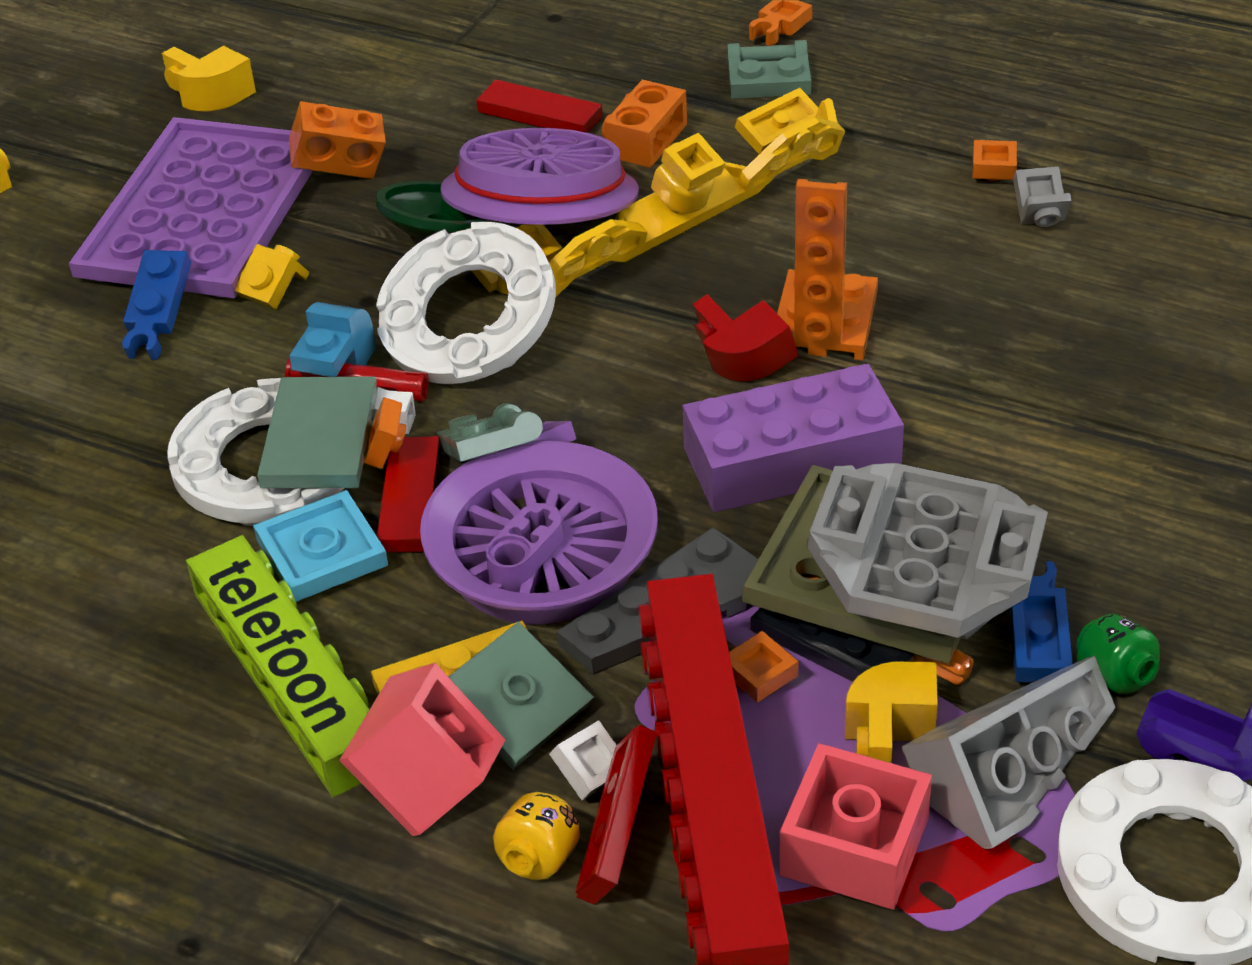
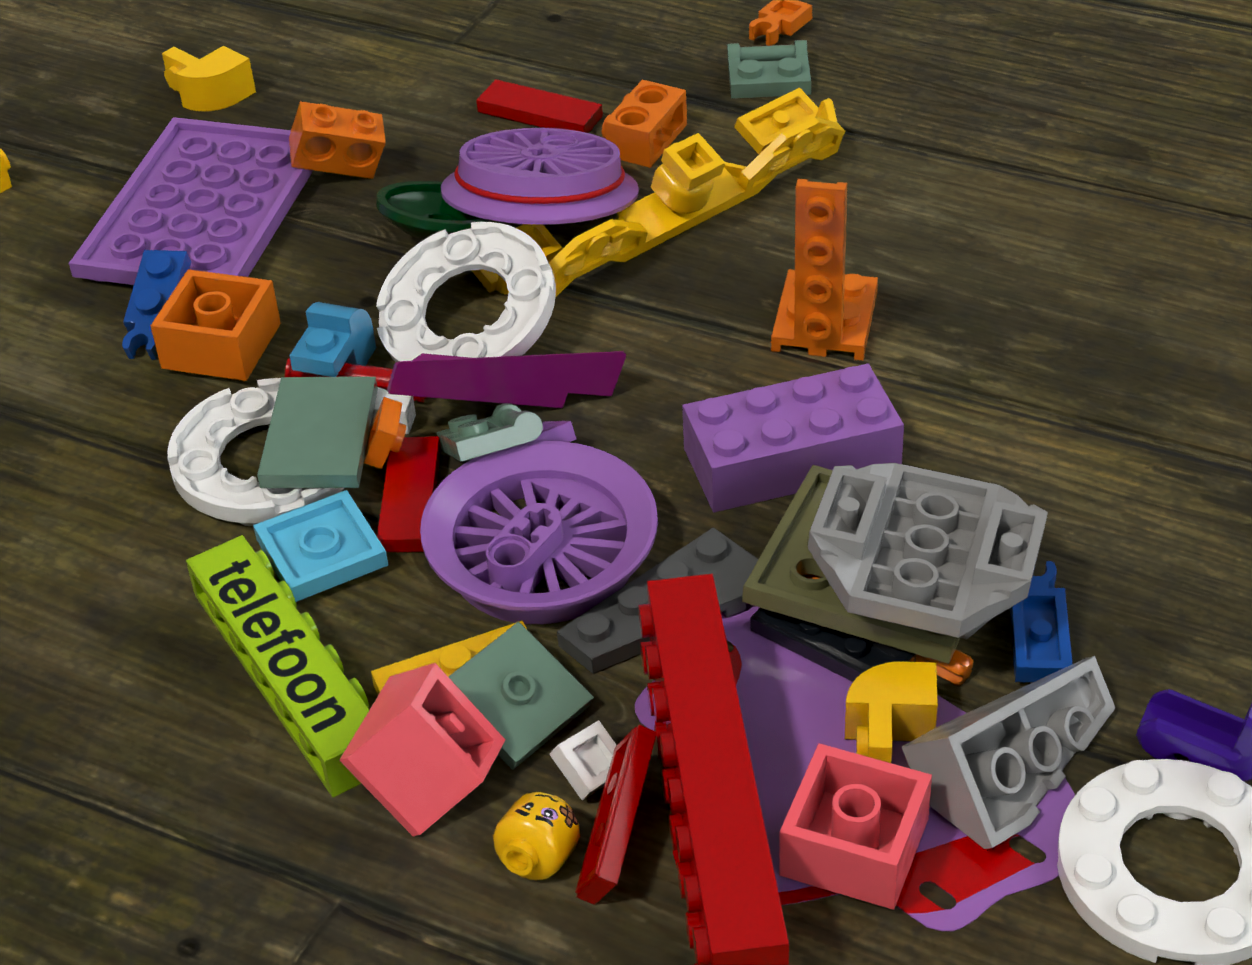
(216, 324): none -> orange brick
(269, 275): yellow bracket -> none
(508, 379): none -> magenta wedge
(747, 346): red brick -> none
(762, 666): orange plate -> none
(994, 160): orange plate -> none
(1041, 196): light grey bracket -> none
(1123, 650): green head -> none

